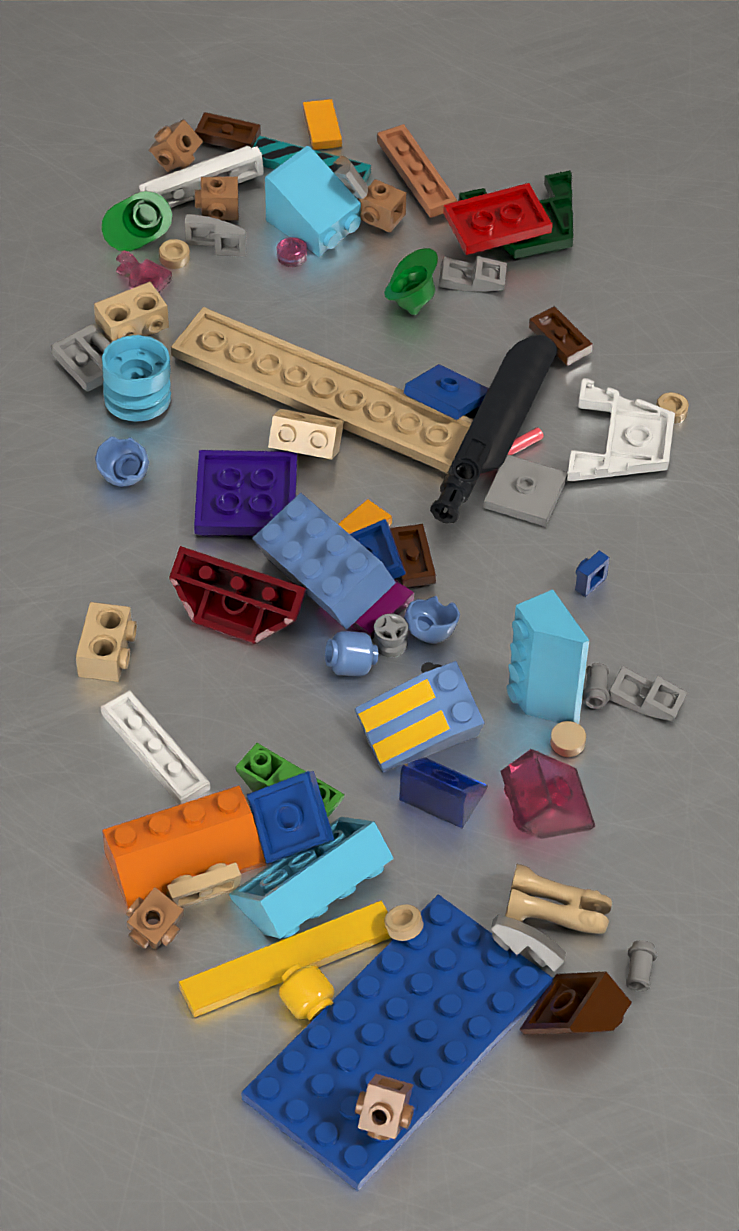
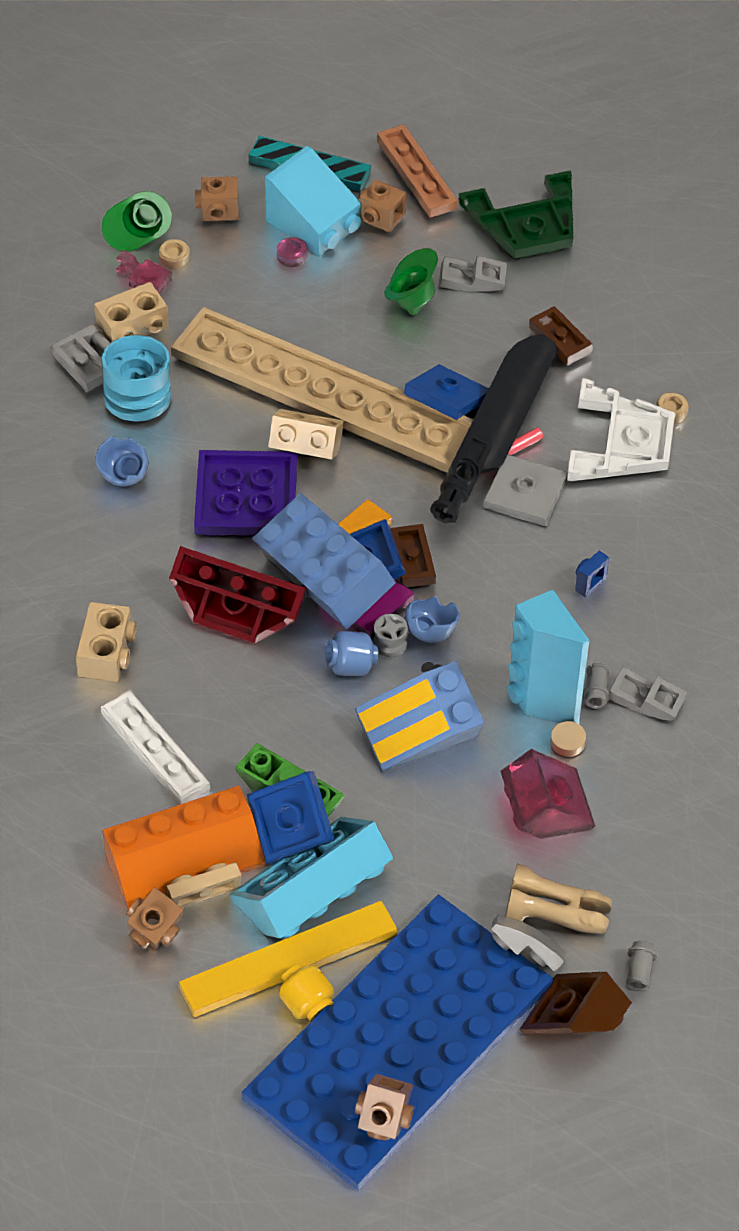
(175, 145): medium nougat brick -> none
(181, 185): white panel -> none
(209, 231): light grey slope -> none
(227, 131): reddish brown plate -> none
(322, 124): light orange tile -> none
(350, 177): light grey slope -> none
(403, 922): tan tile -> none
(440, 790): clear blue slope -> none
(497, 218): red plate -> none

